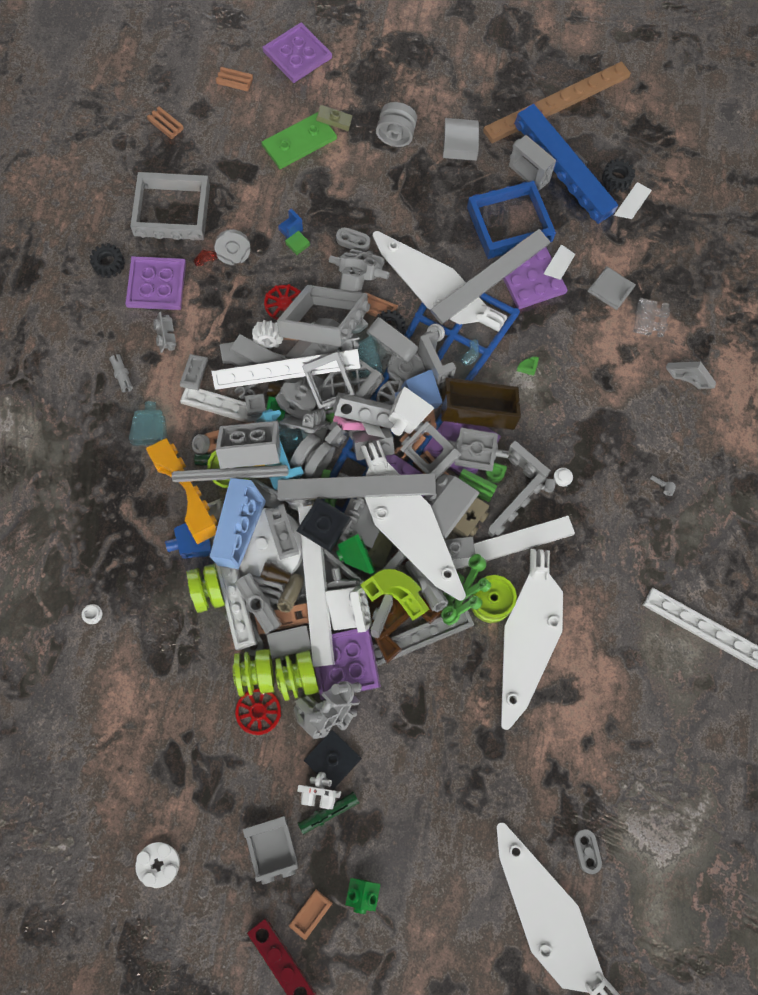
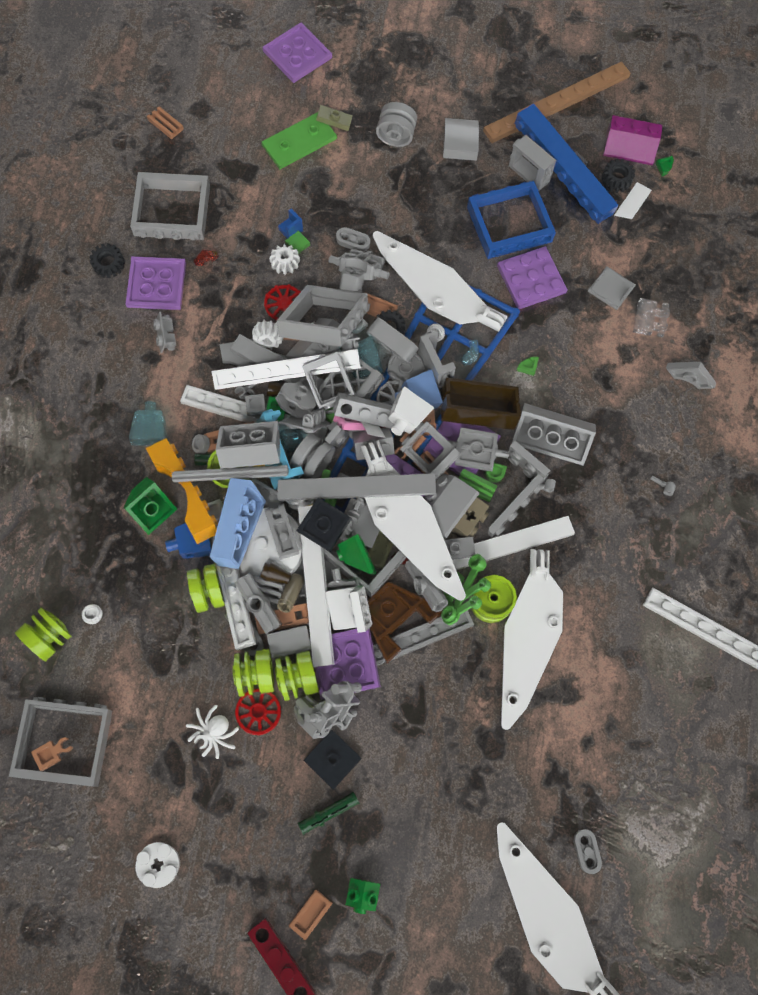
(17, 767): none -> light grey window
(43, 634): none -> lime wheel
(48, 754): none -> nougat plate
(121, 373): light grey pin -> none
(149, 505): none -> green slope
(194, 372): light grey plate -> none
(211, 732): none -> white animal
(232, 247): light grey tile -> none
(236, 77): nougat tile -> none
(271, 850): light grey panel -> none
(284, 259): none -> white gear
(327, 796): white hips -> none
(380, 616): light grey plate -> none
(398, 586): lime arch -> none
(490, 276): light grey tile -> none
(554, 434): none -> light grey slope
(559, 263): white sticker -> none
(563, 476): white plate -> none
(632, 140): none -> magenta slope
(664, 165): none -> green tile

